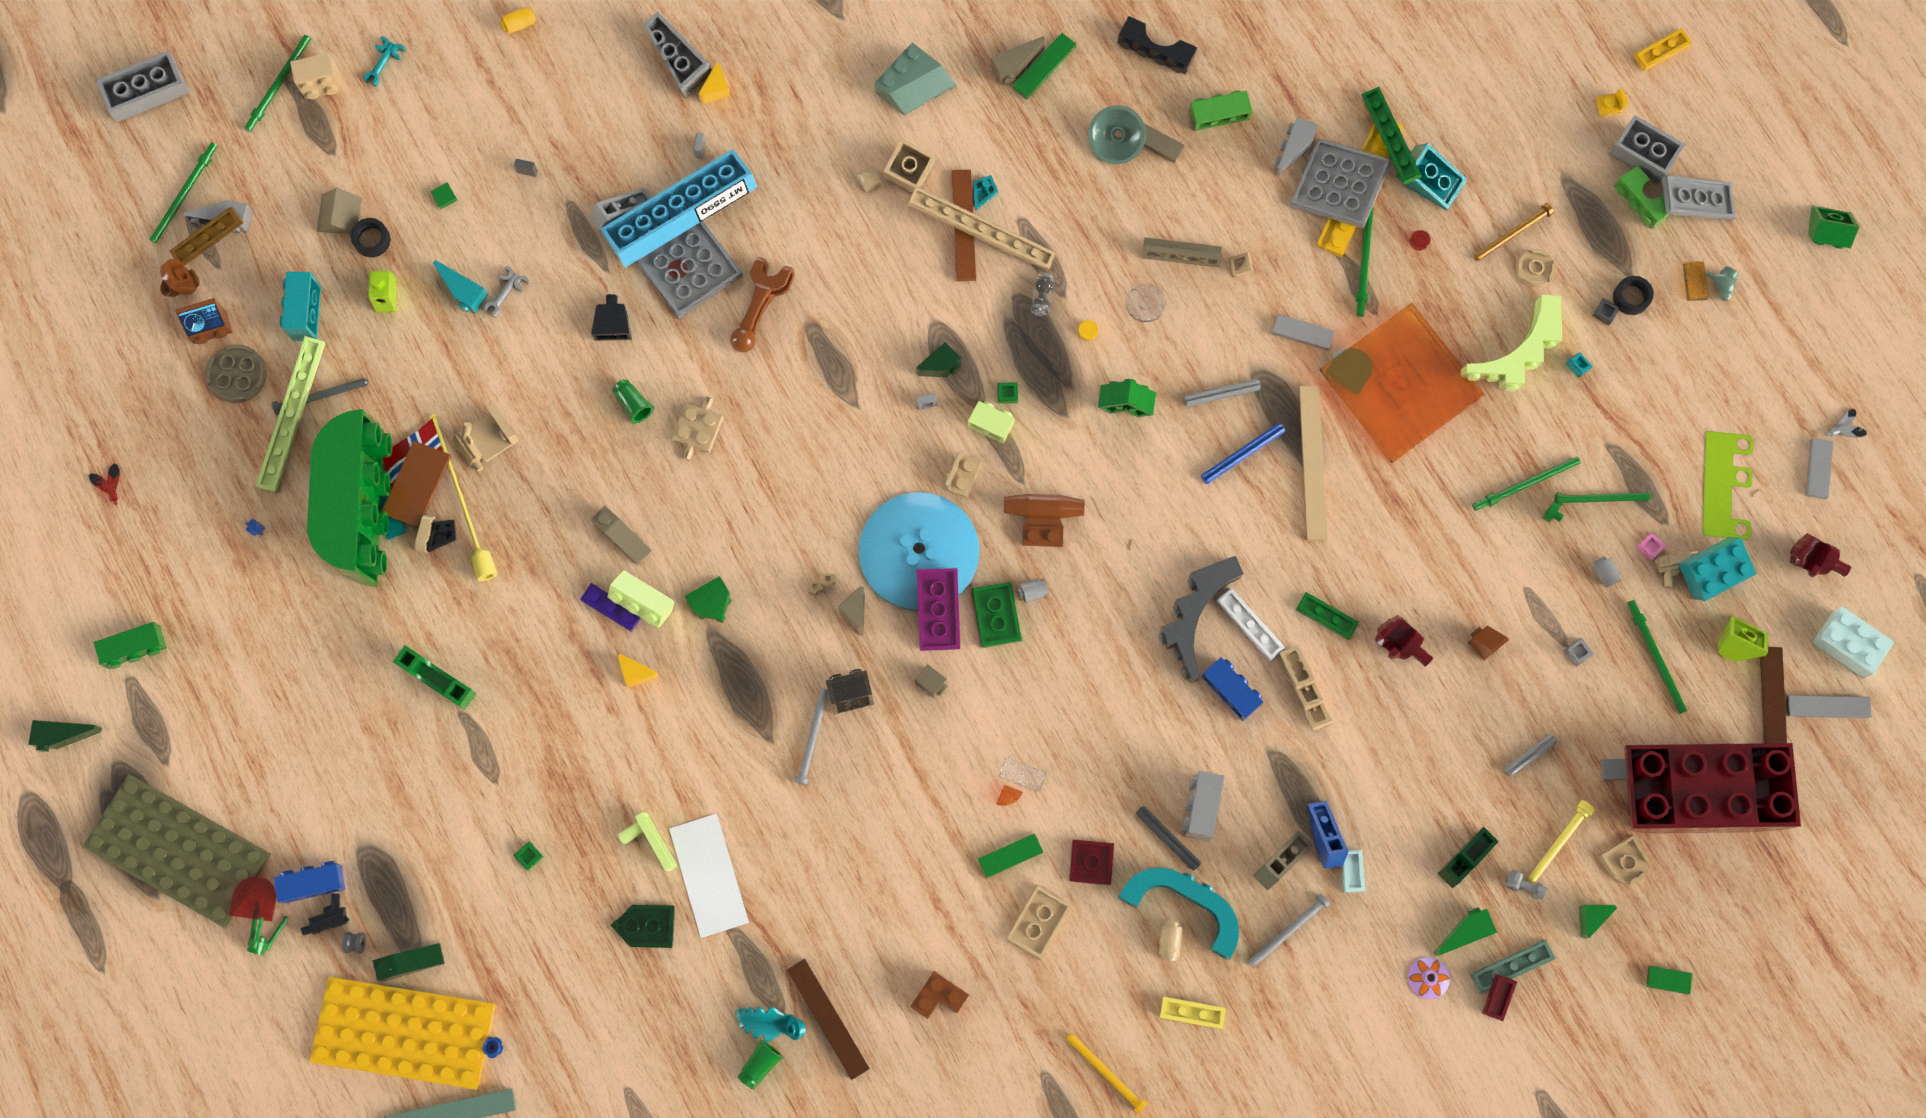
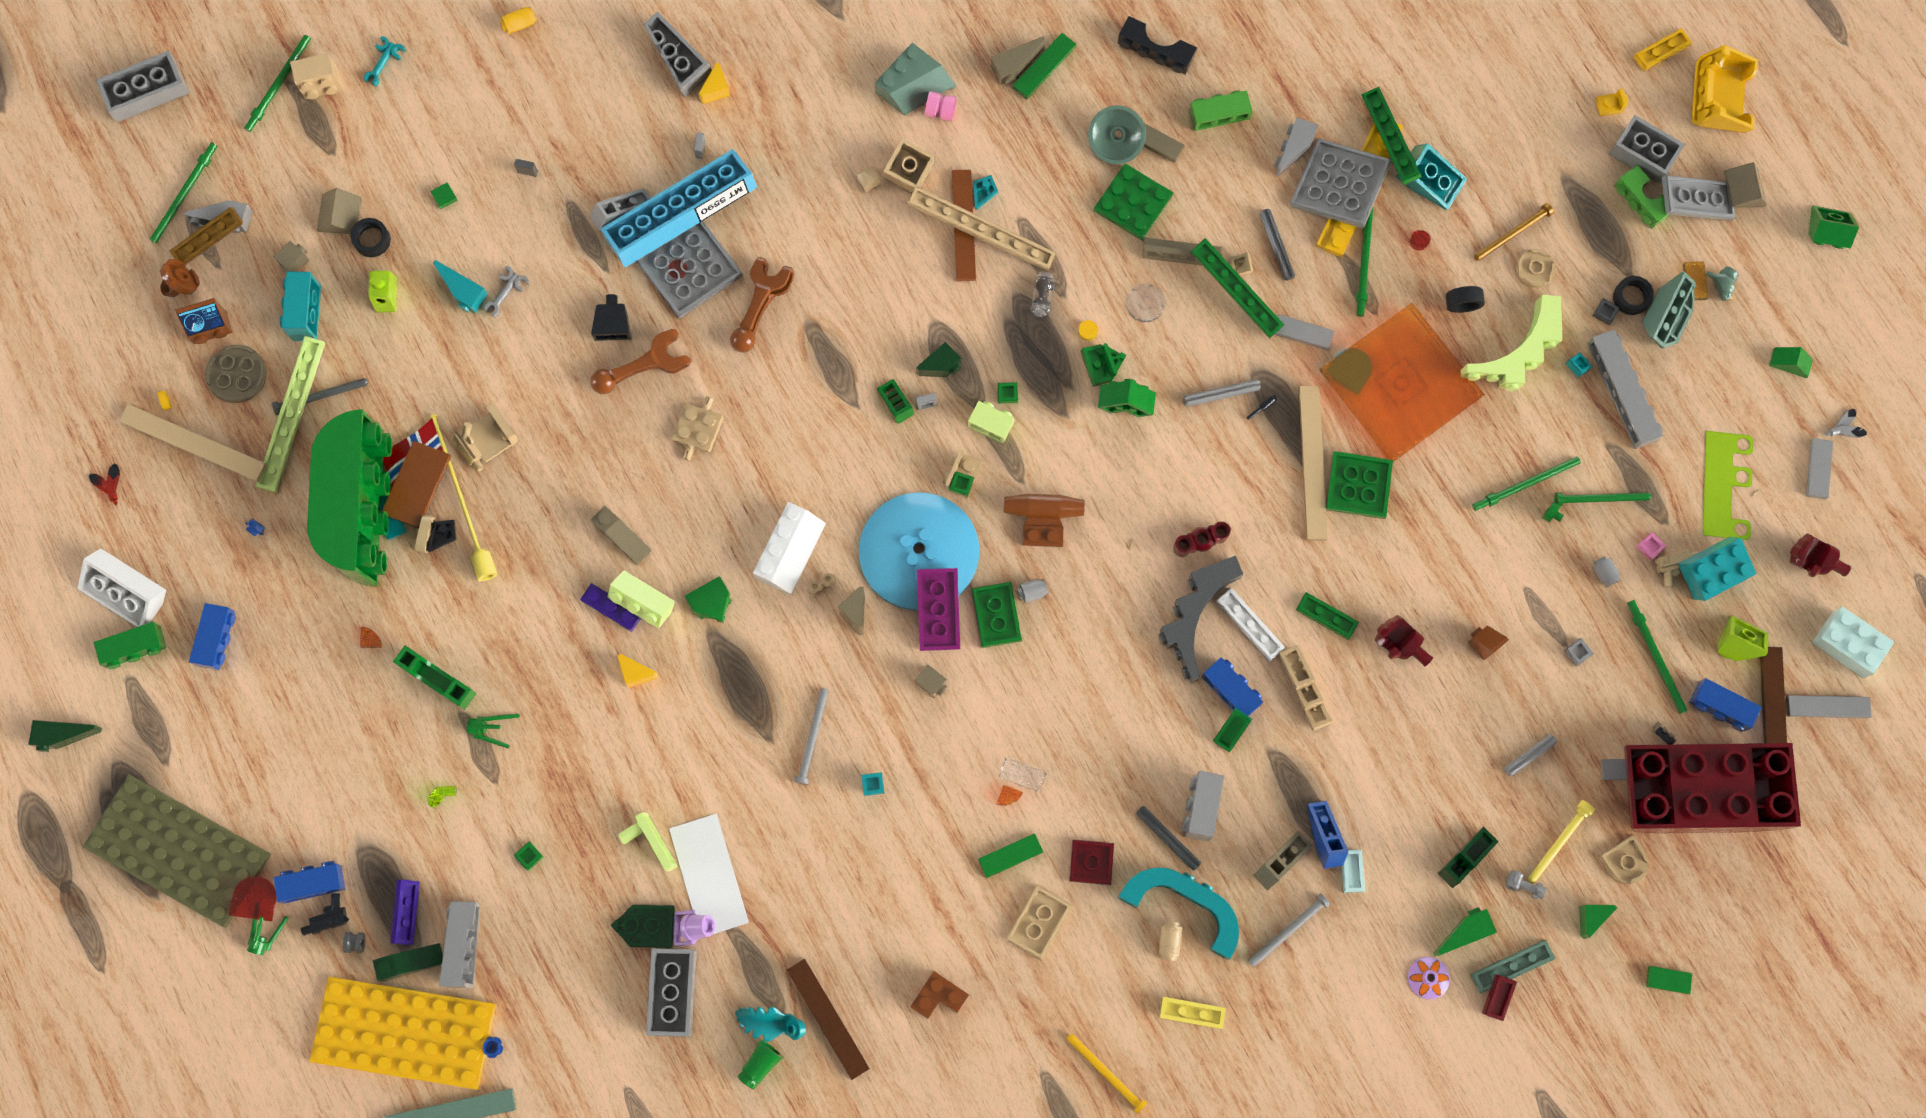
(120, 588): none -> white slope
(164, 400): none -> yellow tile
(193, 443): none -> tan tile
(212, 636): none -> blue brick
(291, 257): none -> dark tan brick
(369, 639): none -> clear orange tile
(405, 912): none -> dark purple plate
(440, 793): none -> clear neon green arm
(460, 945): none -> light grey wedge
(479, 726): none -> green plant
(604, 381): none -> dark orange piece
(632, 401): green plant -> none
(671, 992): none -> light grey brick
(691, 927): none -> lavender piece
(789, 548): none -> white slope
(849, 691): clear smoke brick -> none
(872, 784): none -> teal tile
(901, 411): none -> green slope
(940, 106): none -> bright pink wheel
(961, 484): none -> green tile
(1101, 363): none -> green slope
(1133, 201): none -> green plate
(1209, 533): none -> dark red piece
(1232, 730): none -> green tile
(1237, 288): none -> green tile
(1243, 453): blue axle -> none
(1263, 406): none -> black piece
(1277, 244): none -> dark grey axle
(1359, 485): none -> green plate
(1465, 299): none -> black tyre
(1625, 389): none -> light grey brick
(1664, 734): none -> black tile
(1670, 310): none -> sand green wedge
(1721, 90): none -> yellow windscreen
(1725, 705): none -> blue brick
(1745, 186): none -> dark tan slope
(1792, 360): none -> green slope

